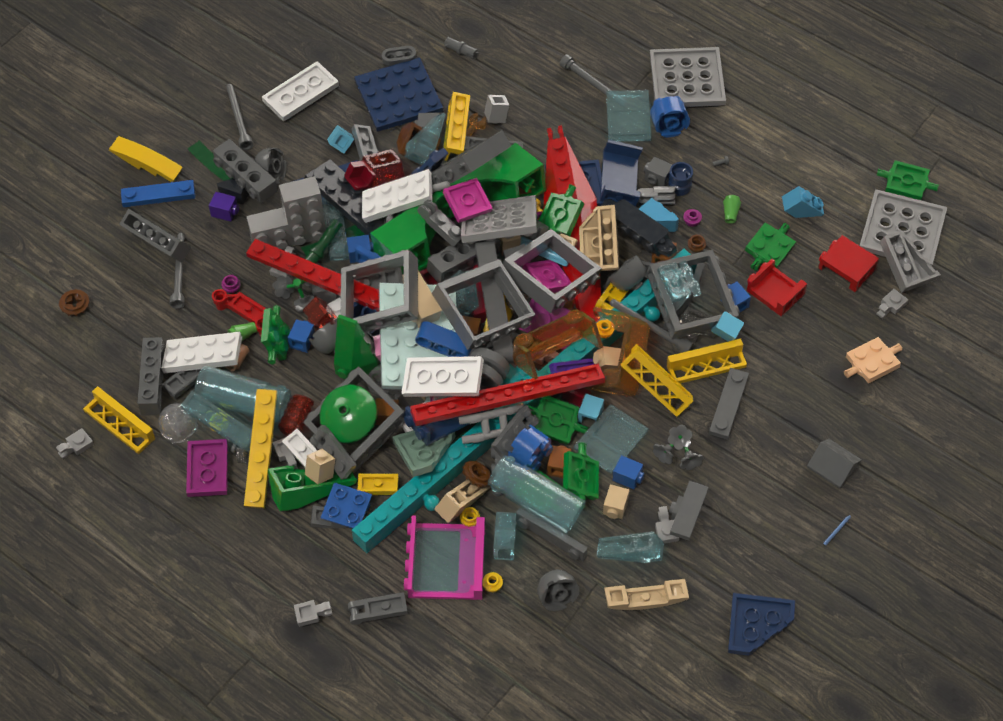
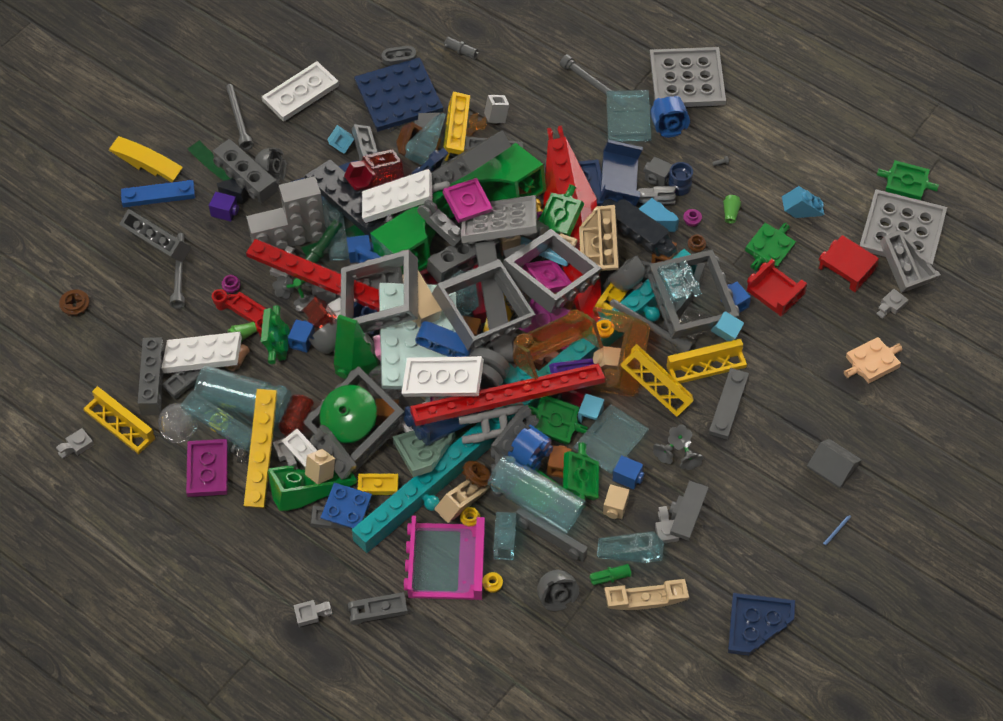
(610, 574): none -> green axle

